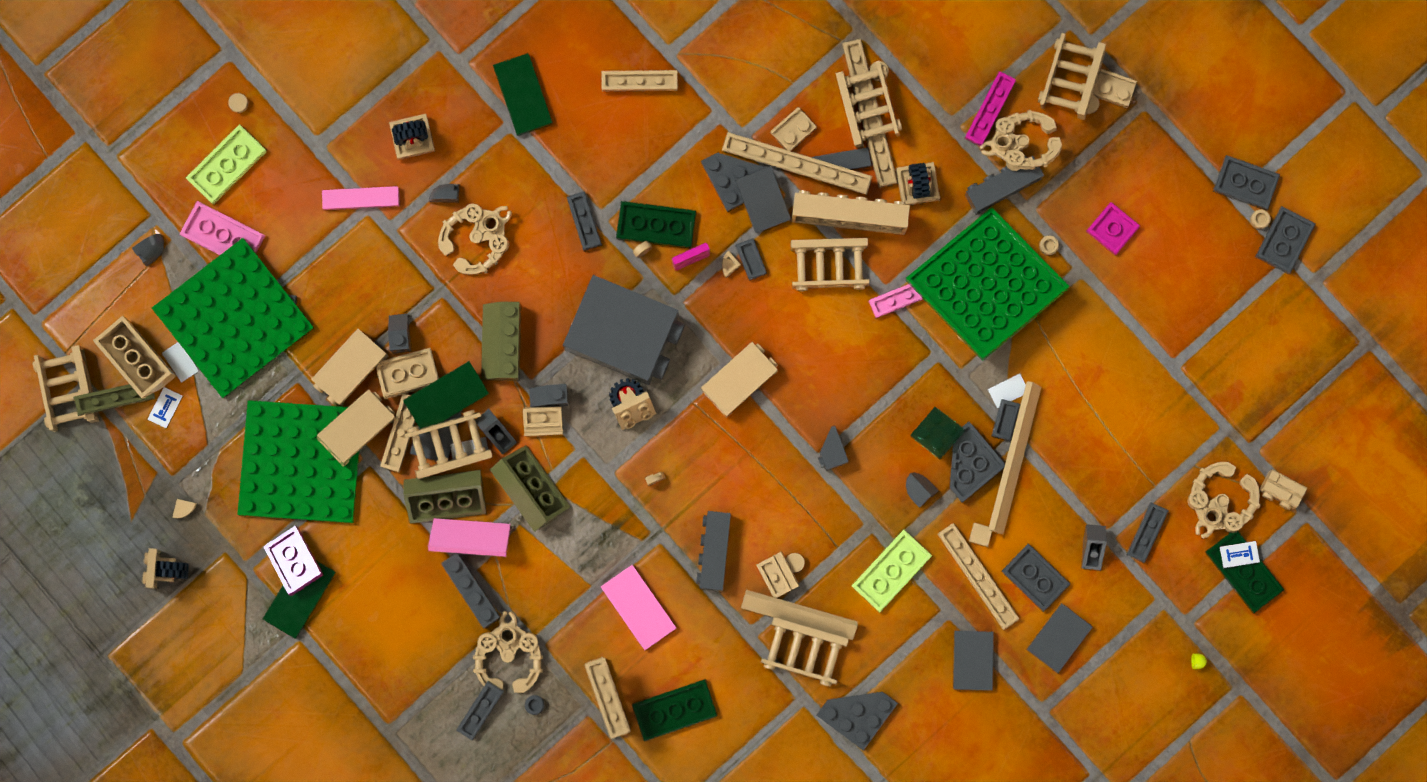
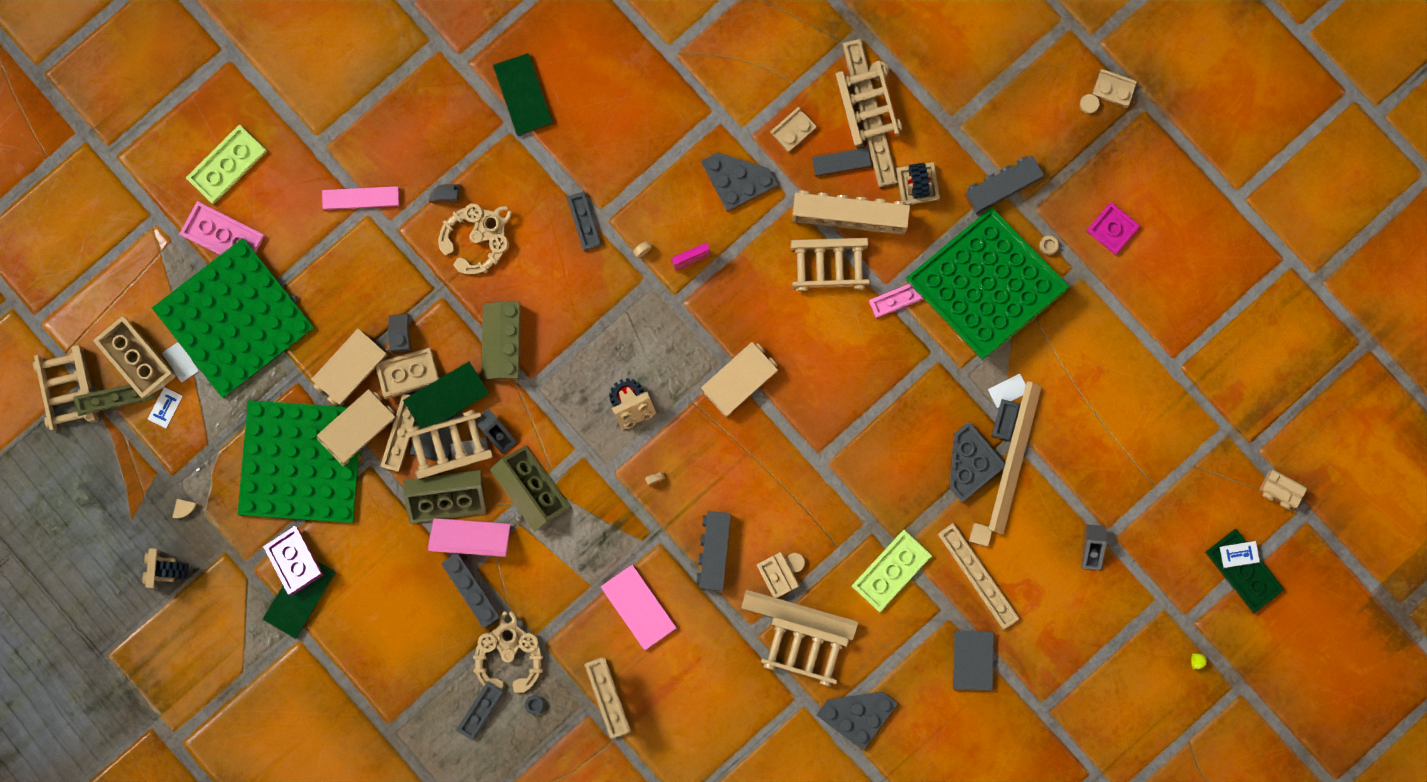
(149, 248): dark grey brick -> none
(238, 103): tan tile -> none
(412, 136): plate -> none
(542, 420): tan plate -> none
(549, 395): dark grey slope -> none
(623, 331): dark grey brick -> none
(639, 80): tan plate -> none
(656, 224): dark green tile -> none
(674, 710): dark green tile -> none
(729, 264): tan tile -> none
(751, 259): dark grey tile -> none
(763, 199): dark grey tile -> none
(797, 163): tan tile -> none
(832, 453): dark grey slope -> none
(919, 488): dark grey brick -> none
(937, 433): clear green plate -> none
(990, 109): dark pink plate -> none
(1014, 143): tan piece -> none
(1035, 577): dark grey tile -> none
(1059, 638): dark grey tile -> none
(1086, 89): tan fence -> none
(1147, 532): dark grey tile -> none
(1218, 506): tan piece -> none
(1246, 182): dark grey tile -> none
(1260, 219): tan tile -> none
(1285, 240): dark grey tile -> none

